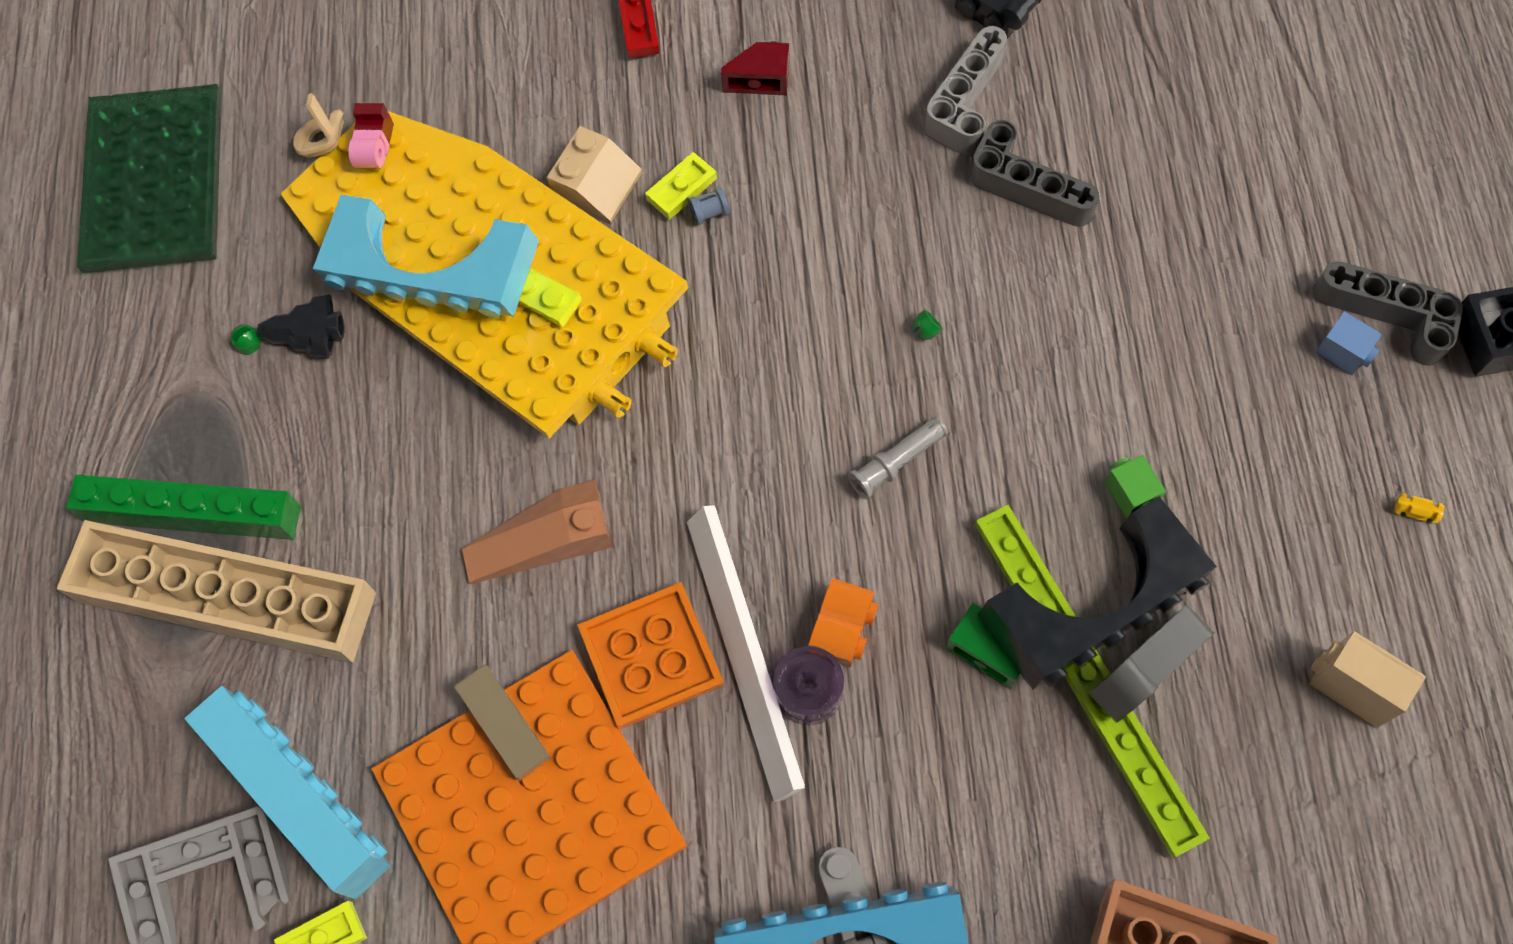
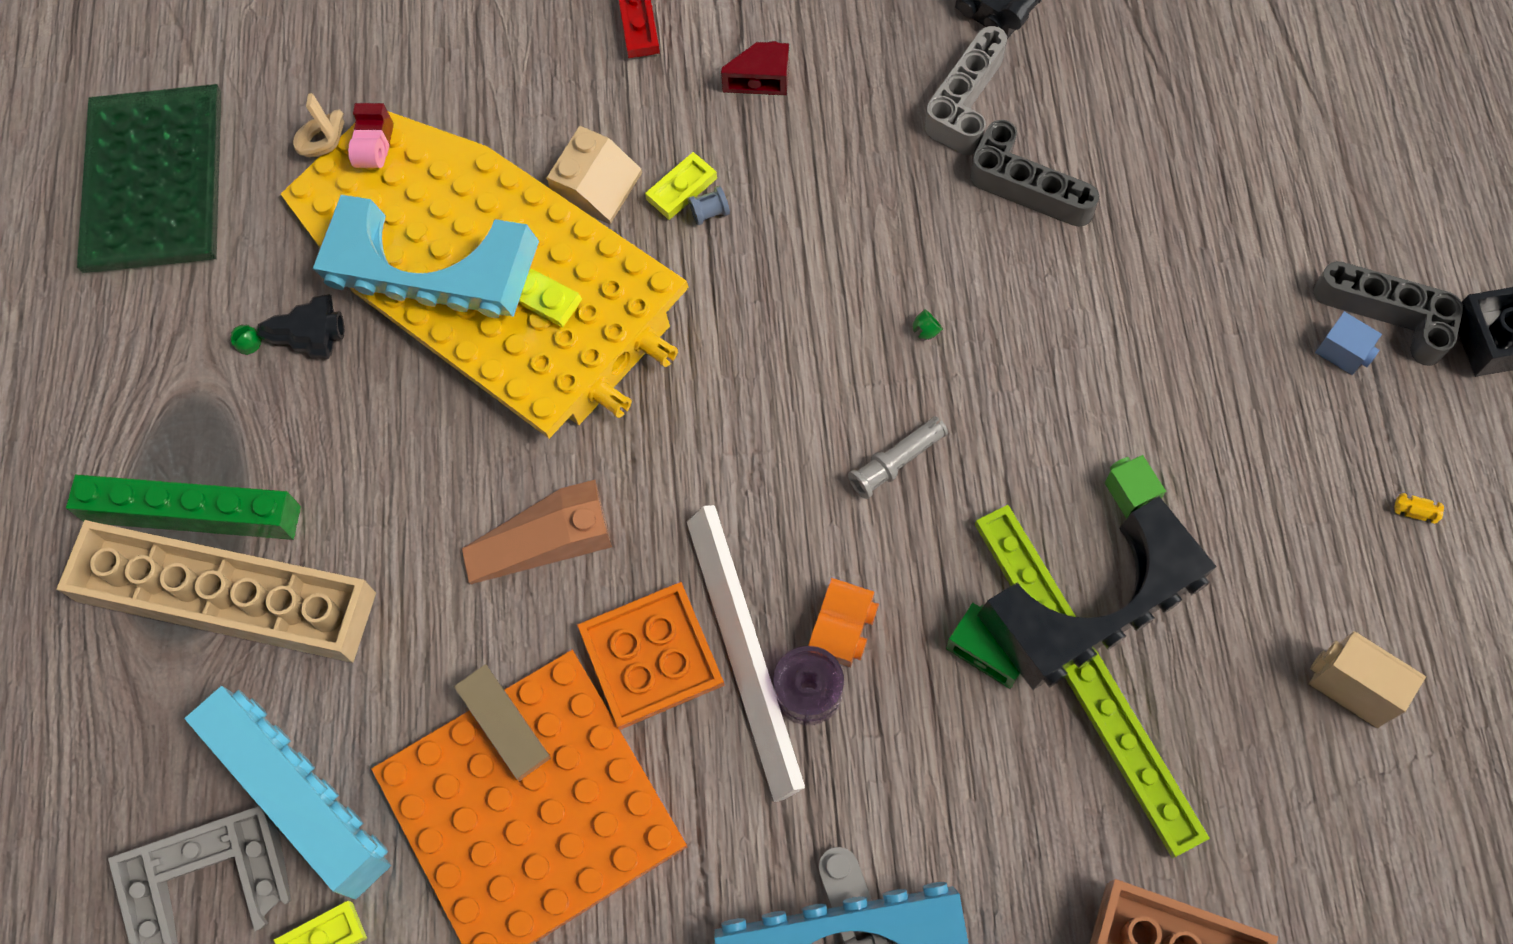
(1151, 664): beam -> none

